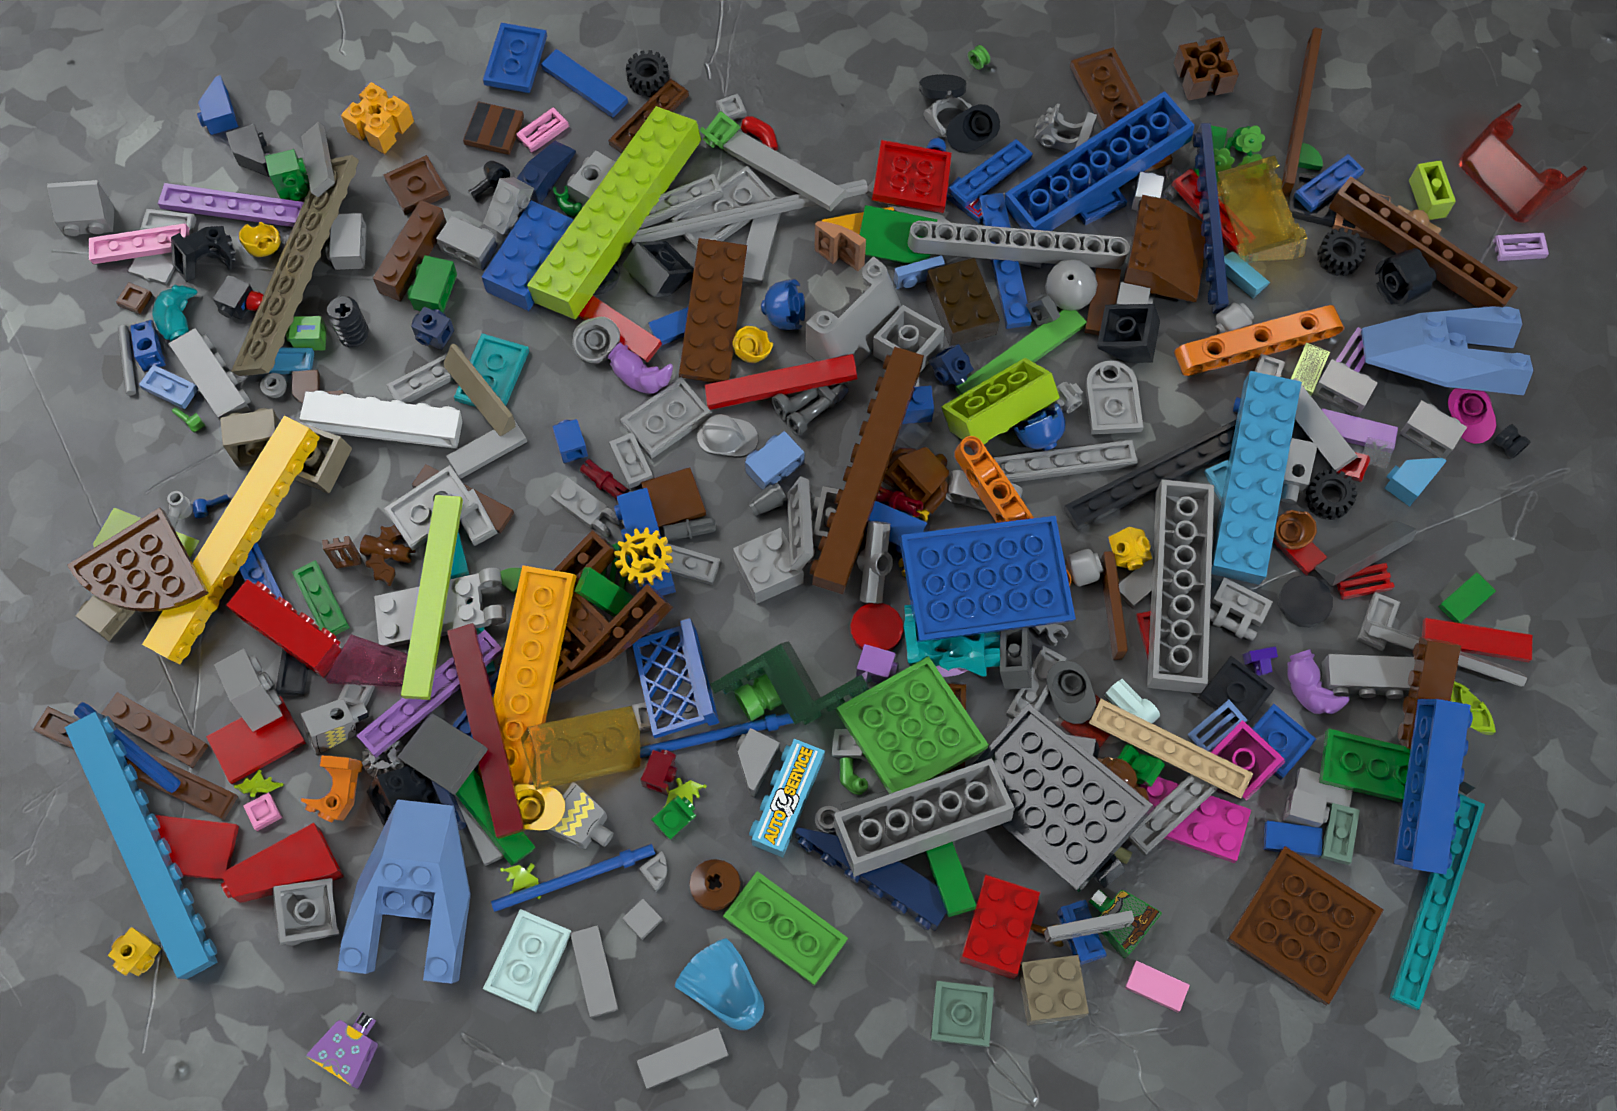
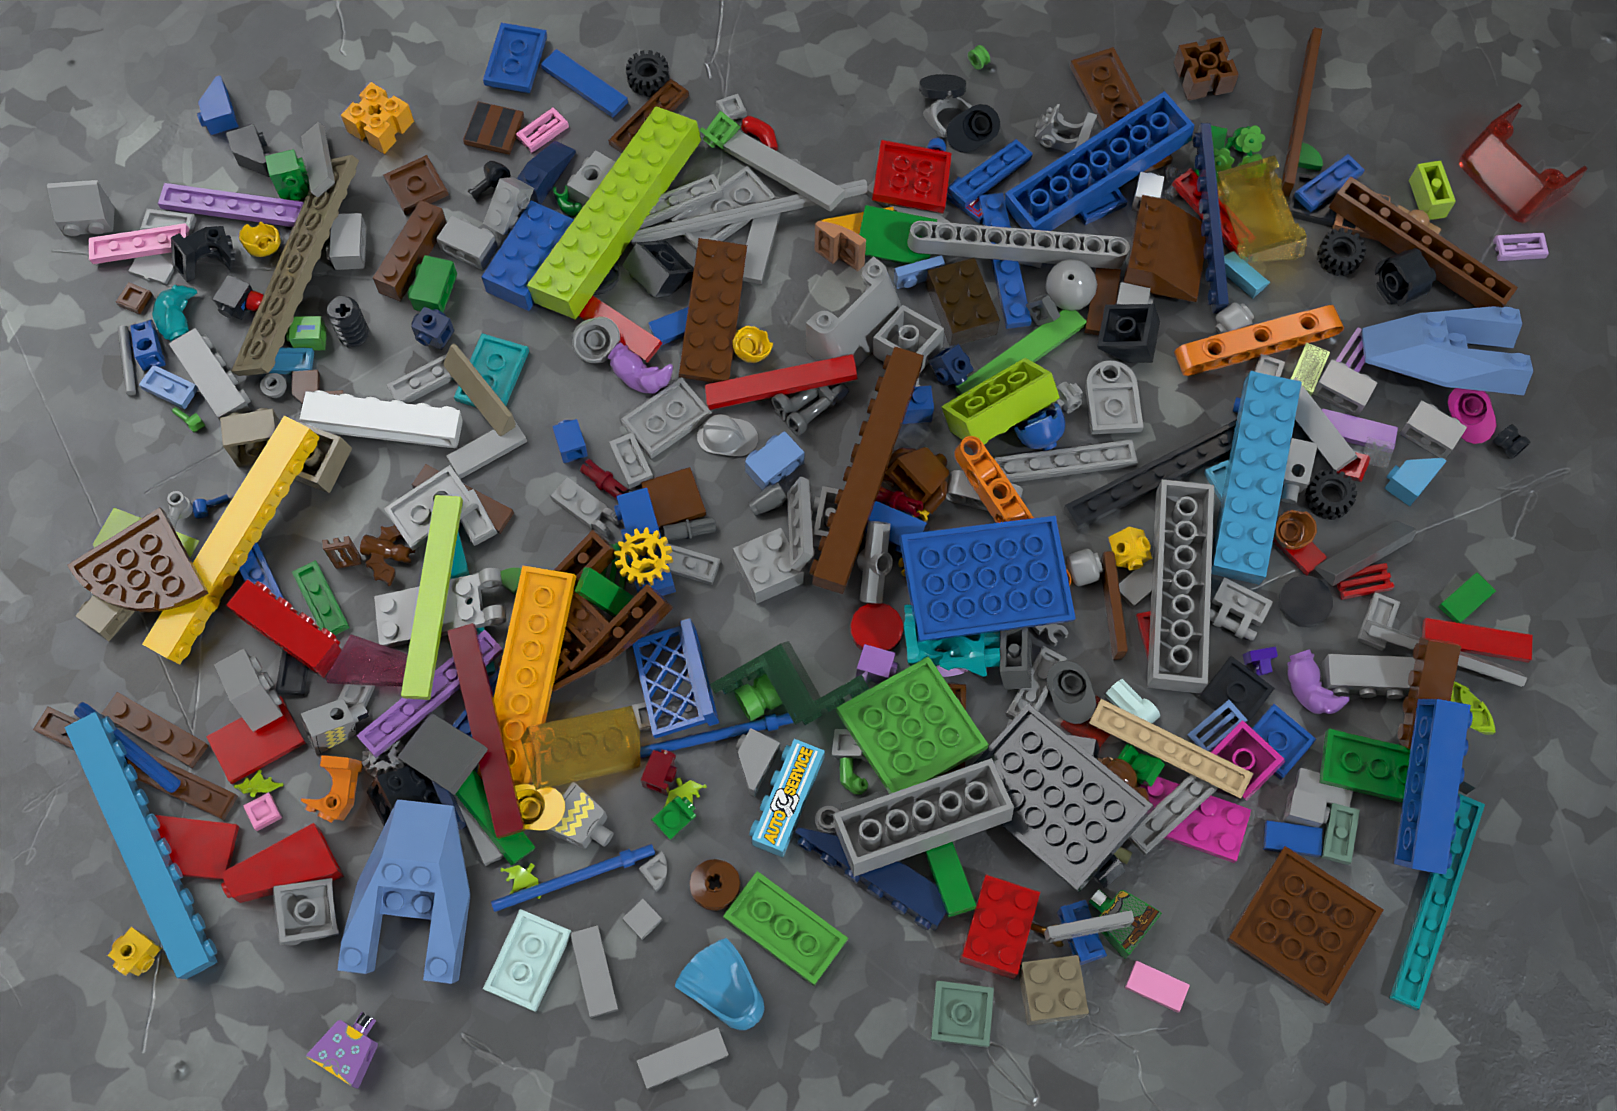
(784, 305): blue cylinder -> none

